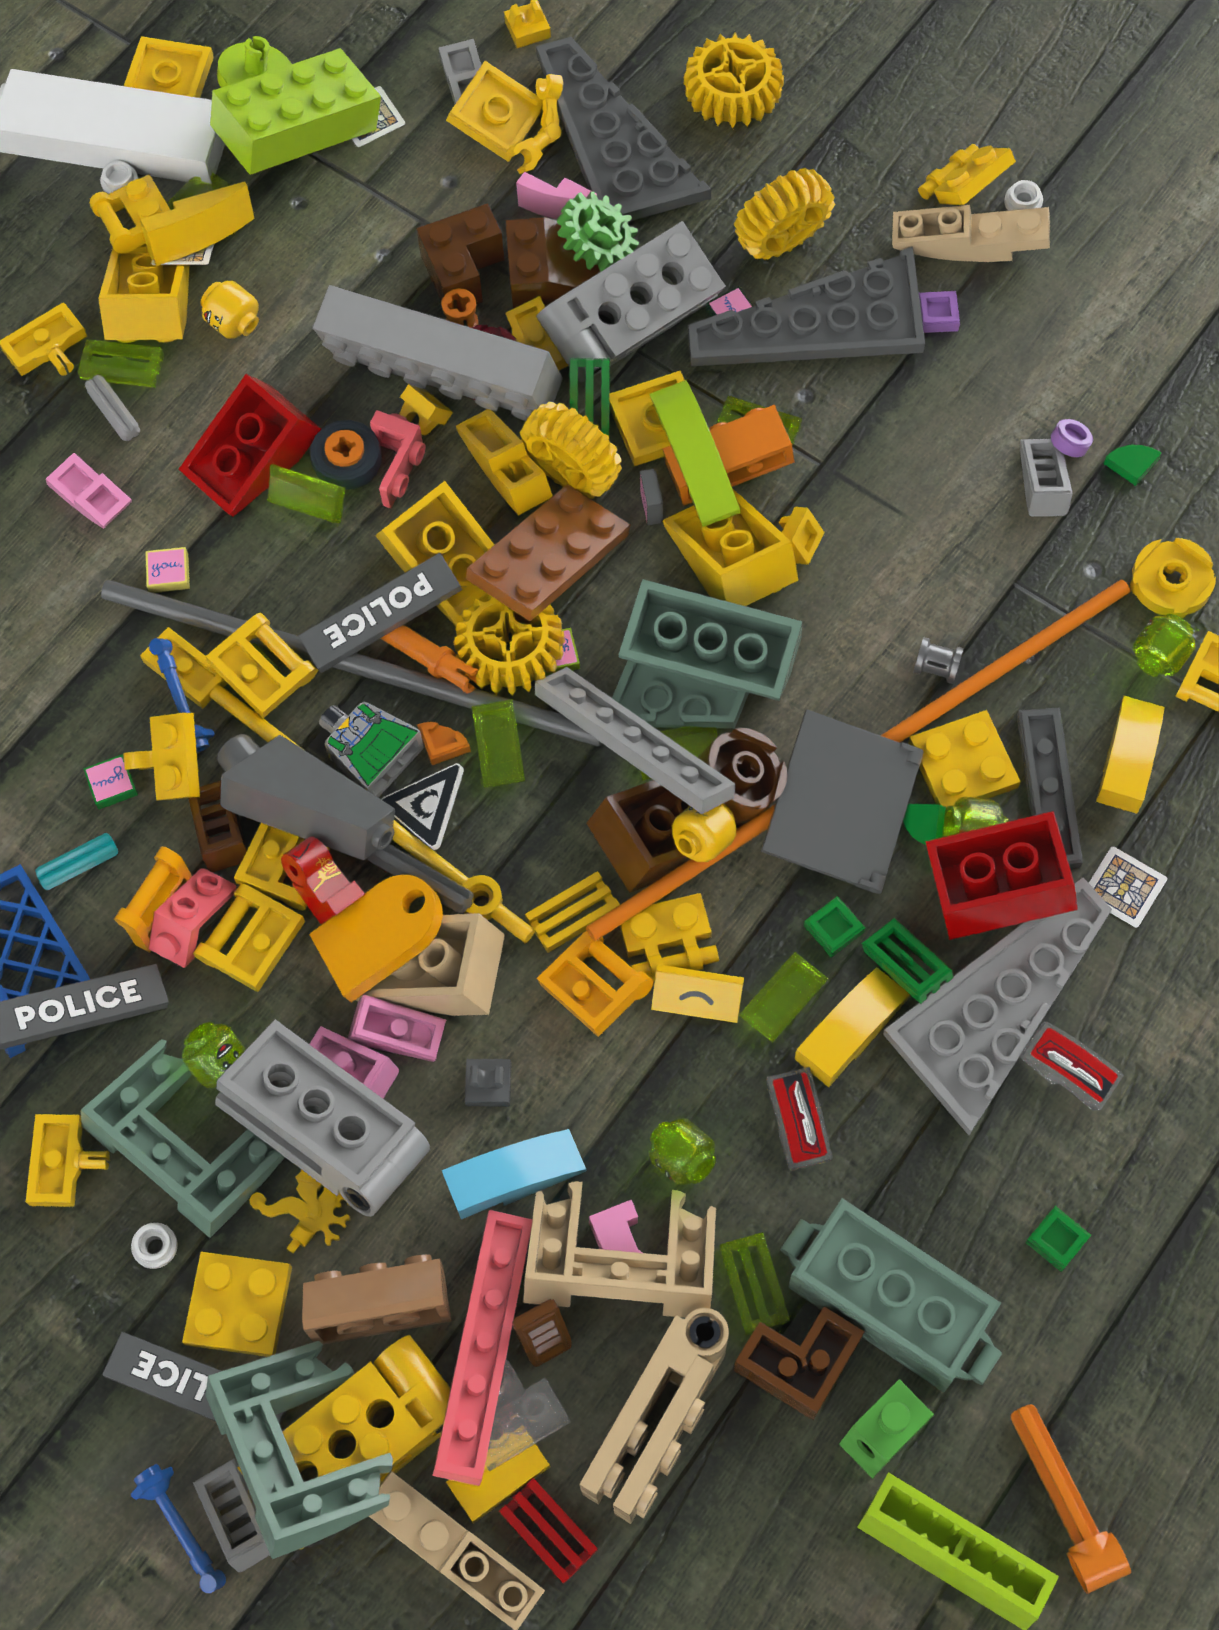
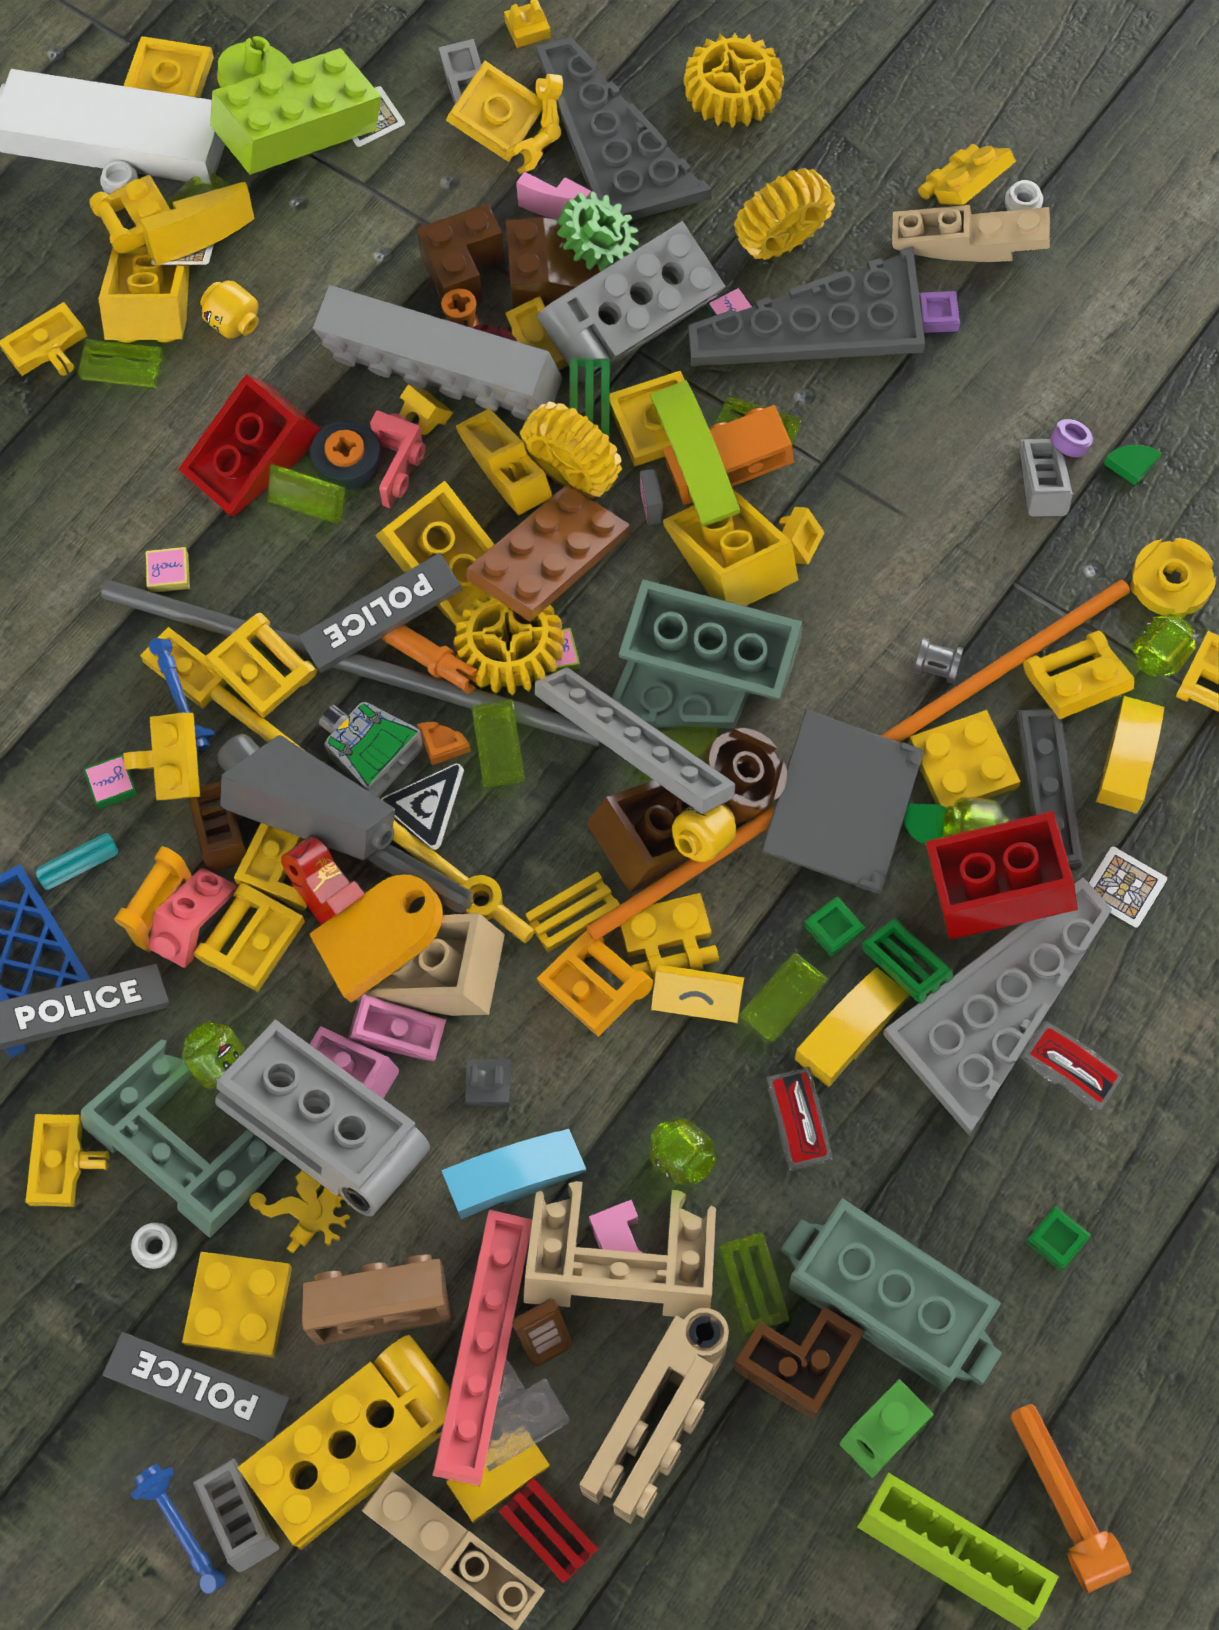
(87, 491): bright pink slope -> none
(112, 408): light grey axle -> none
(287, 1509): sand green wedge -> none
(1083, 684): none -> yellow plate

